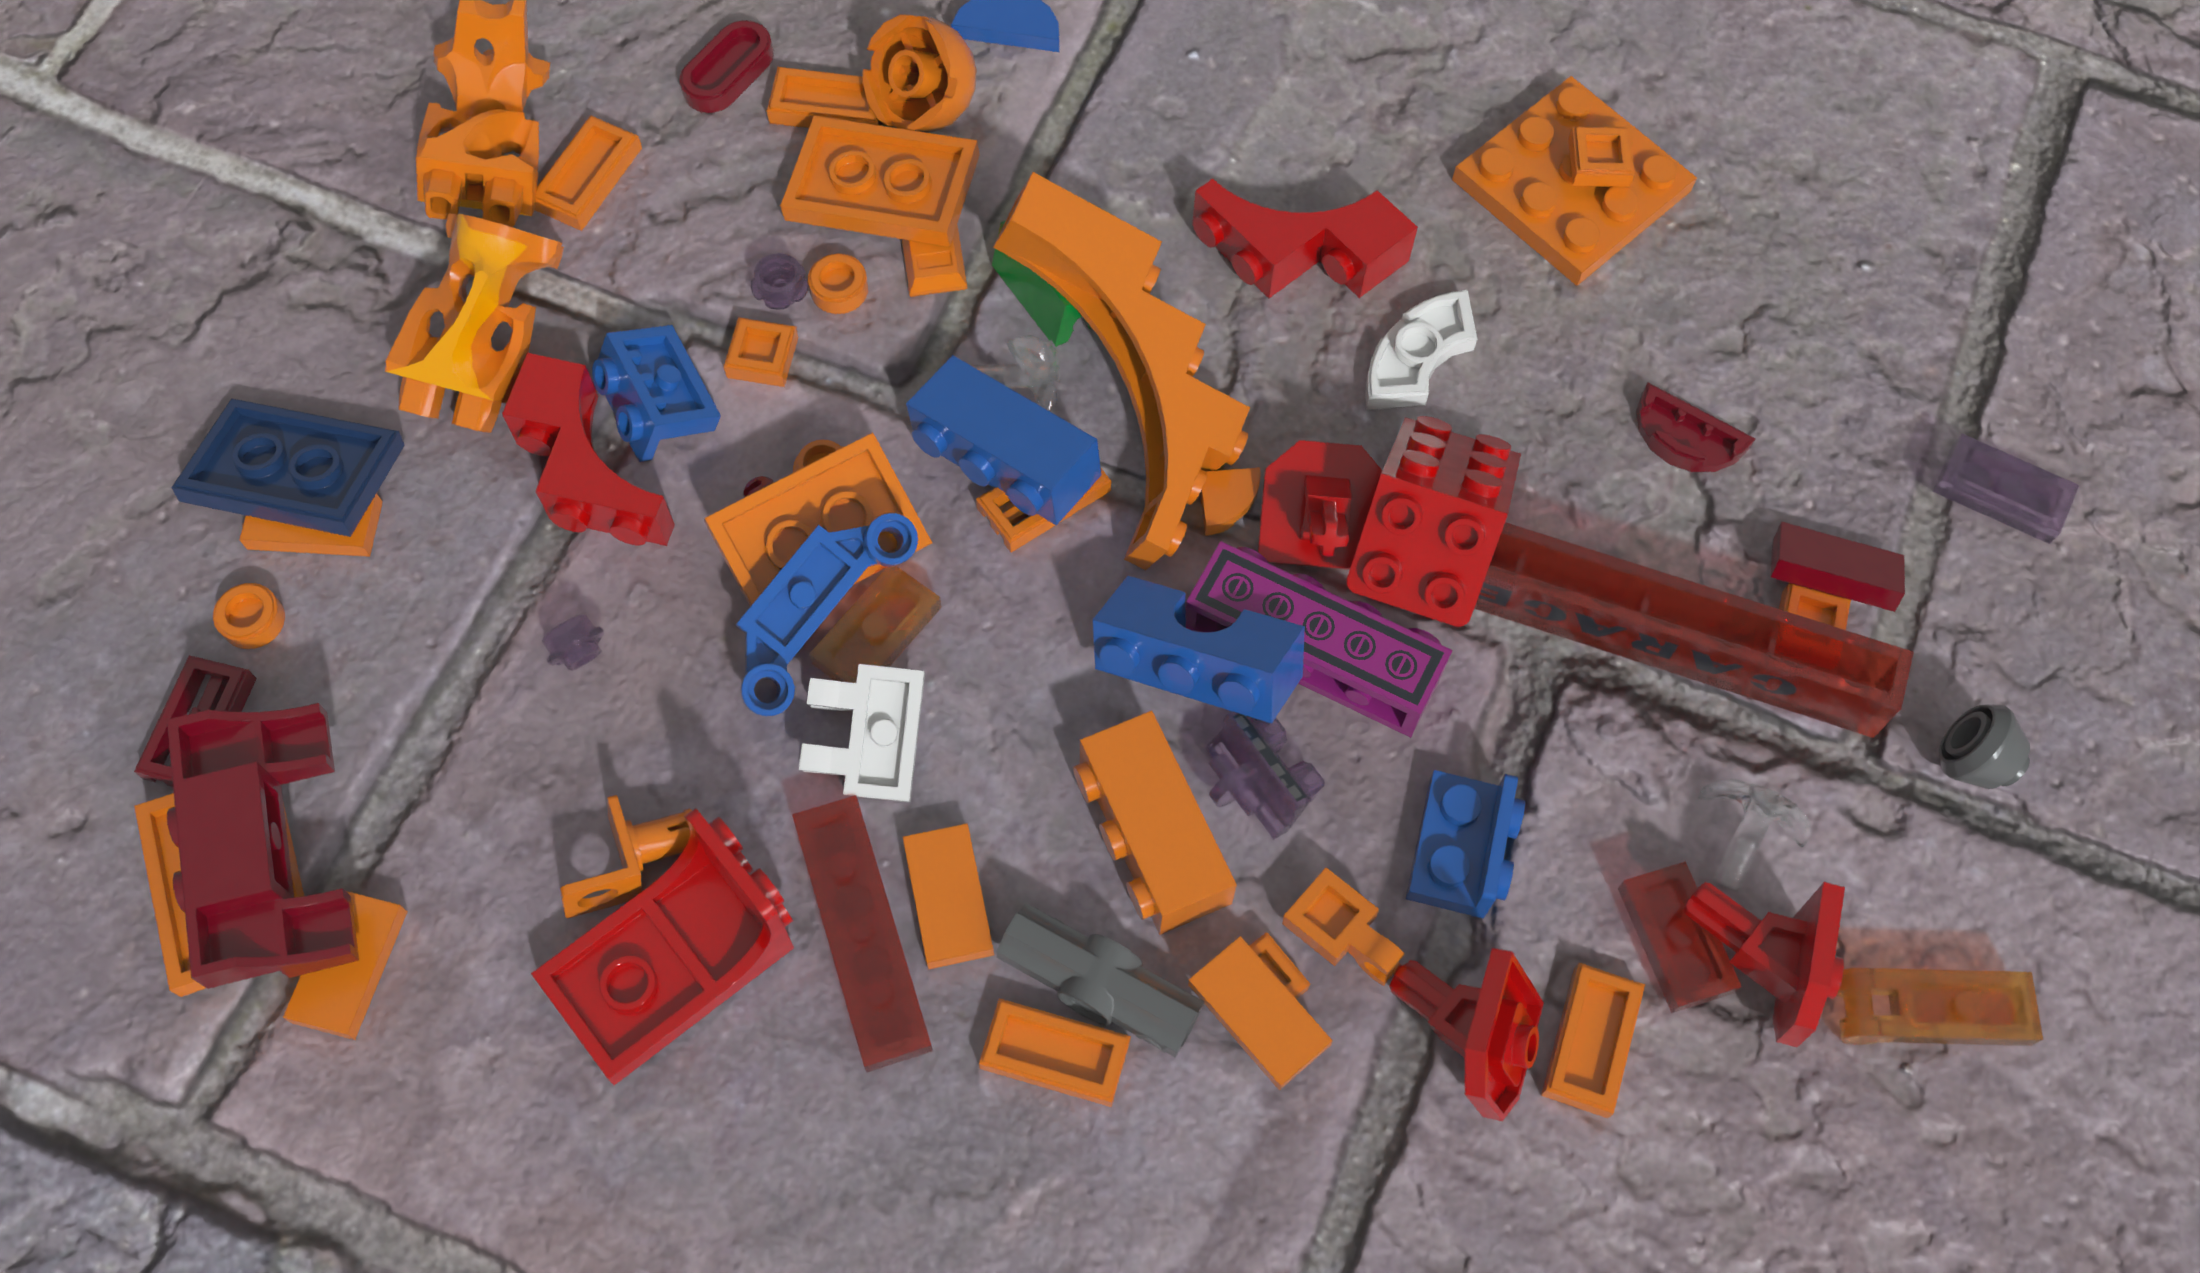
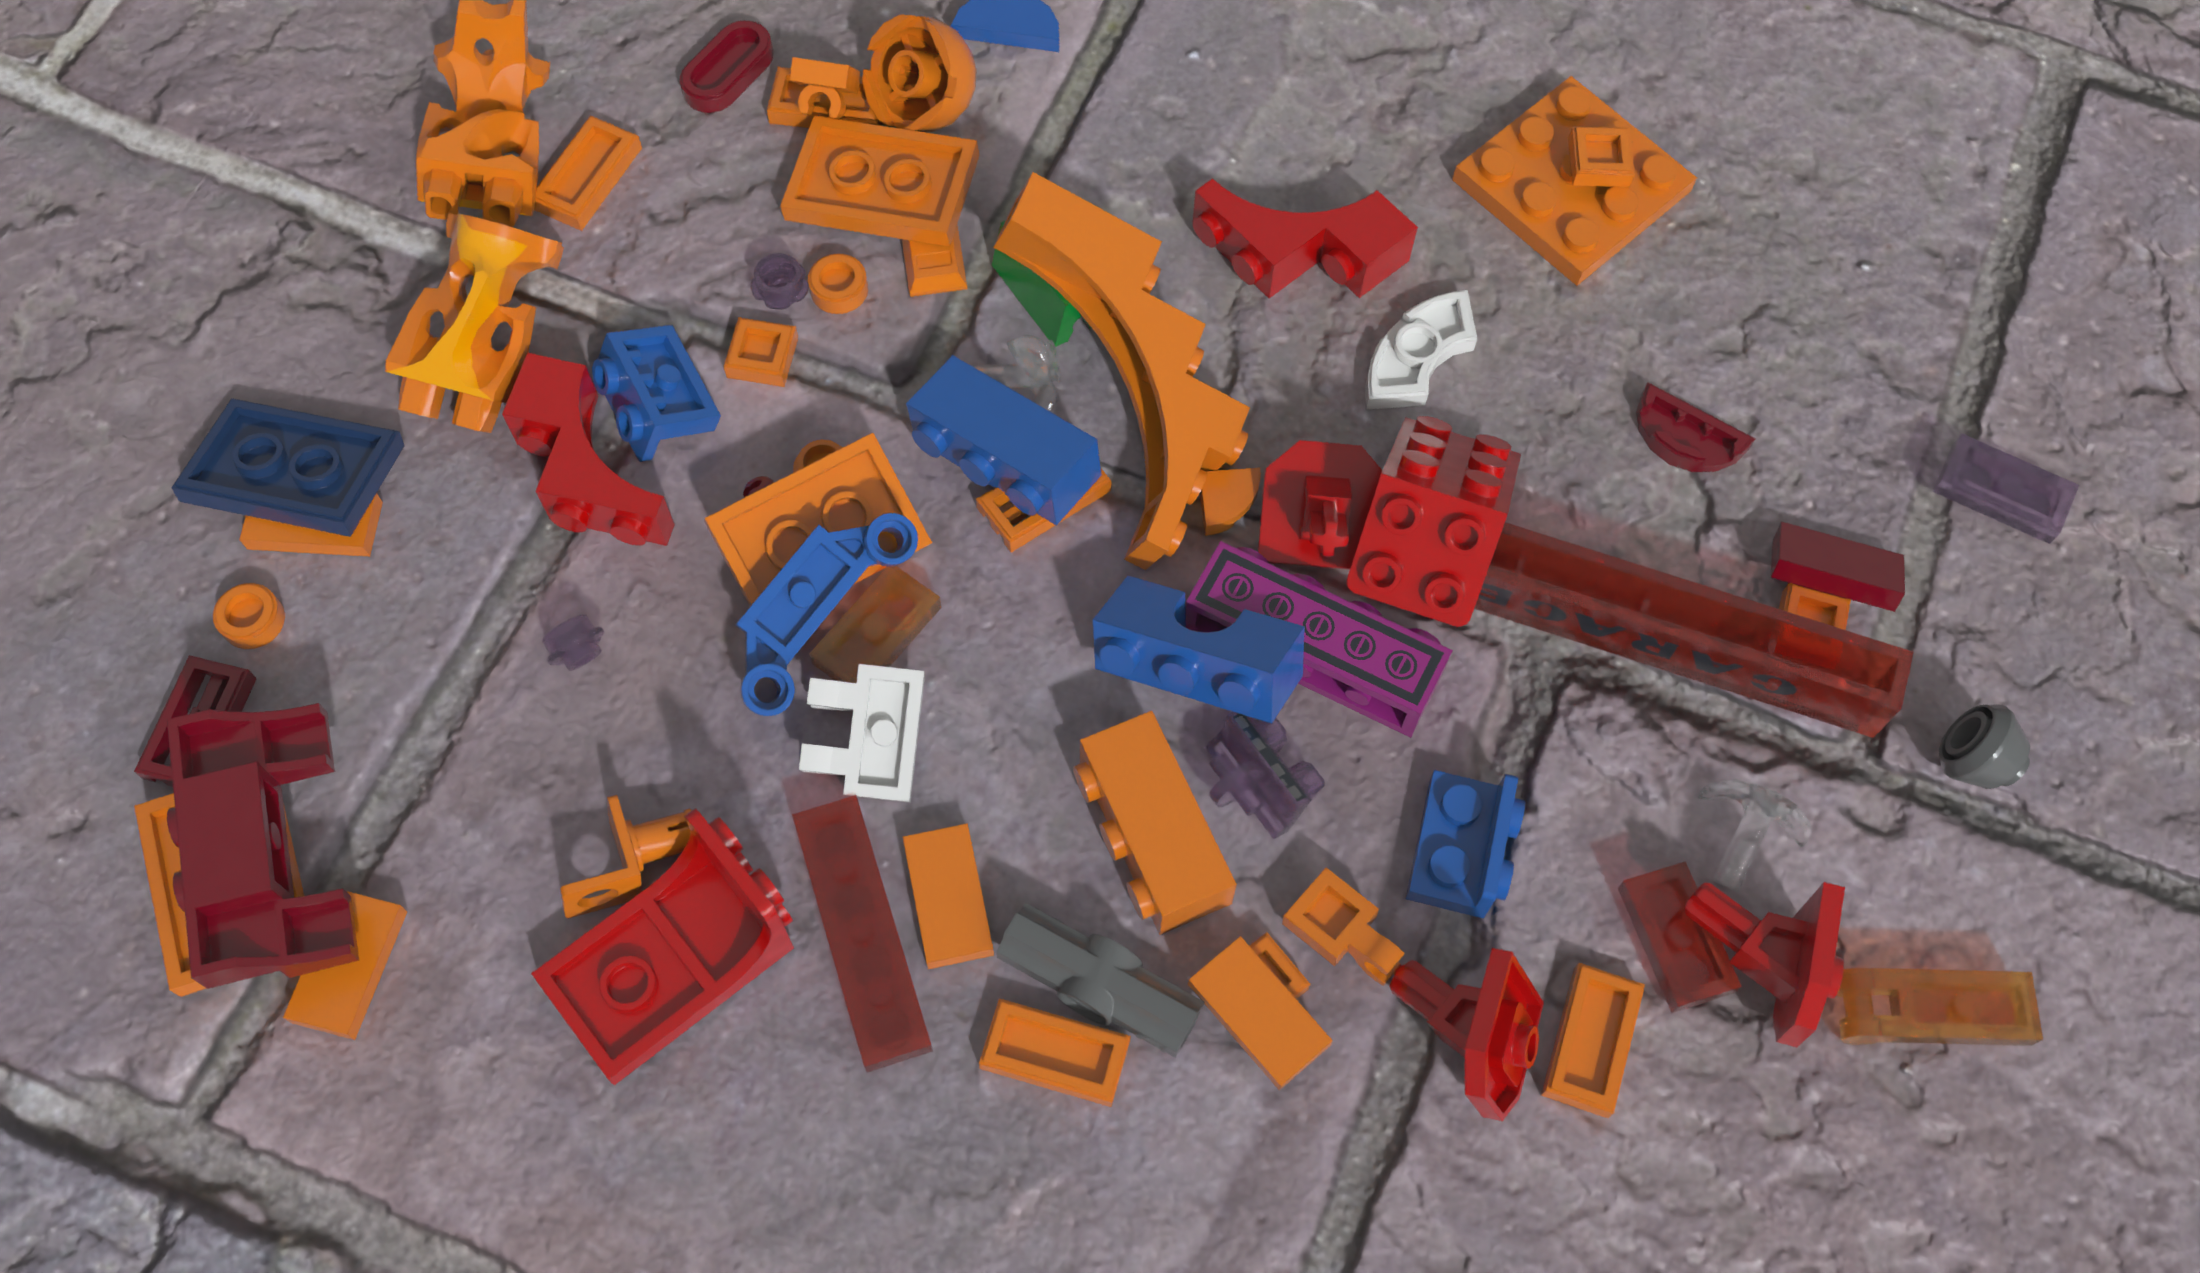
(824, 79): none -> orange tile

